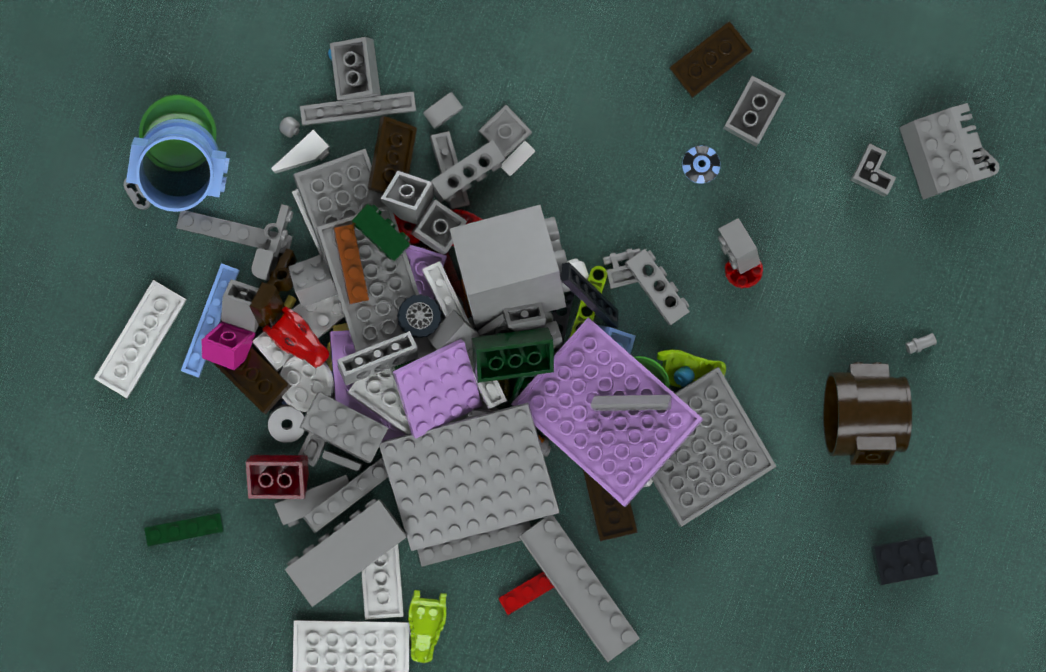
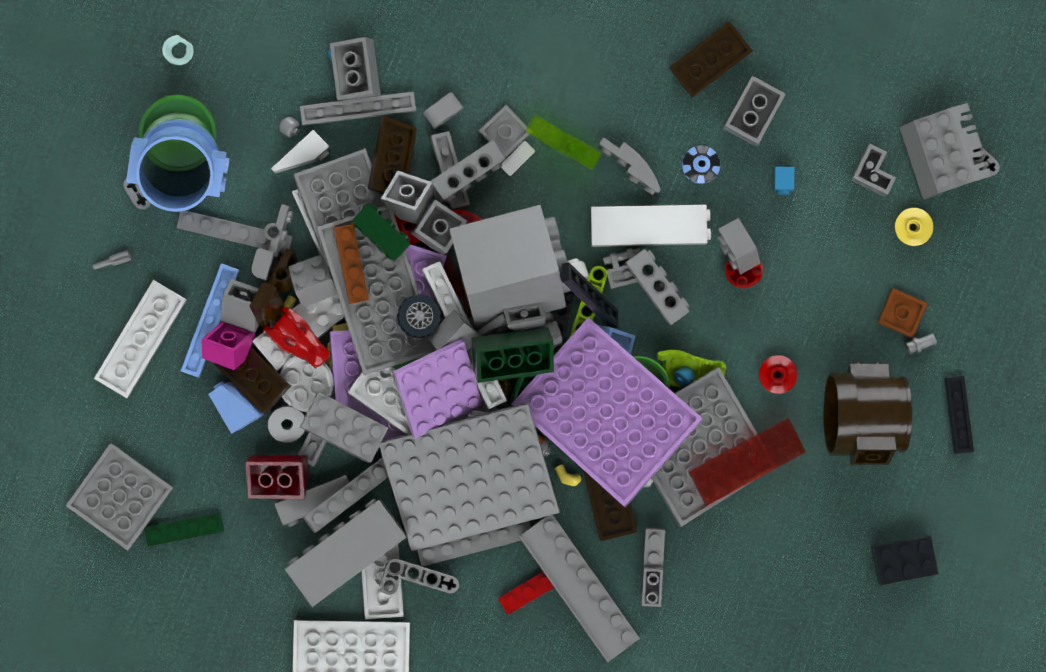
(114, 260): none -> light grey axle
(119, 496): none -> light grey plate
(167, 50): none -> light aqua piece
(234, 406): none -> light blue slope
(342, 460): light grey tile -> none
(377, 358): light grey brick -> none
(402, 573): none -> light grey beam
(426, 622): lime animal -> none
(563, 142): none -> clear neon green slope
(566, 478): none -> light yellow arm
(631, 402): light grey slope -> none
(639, 169): none -> light grey slope
(649, 225): none -> white brick
(653, 567): none -> light grey slope
(747, 461): none -> clear red plate
(783, 180): none -> dark azure brick
(785, 367): none -> red dish
(902, 313): none -> dark orange tile
(923, 225): none -> light yellow dish
(959, 415): none -> black tile

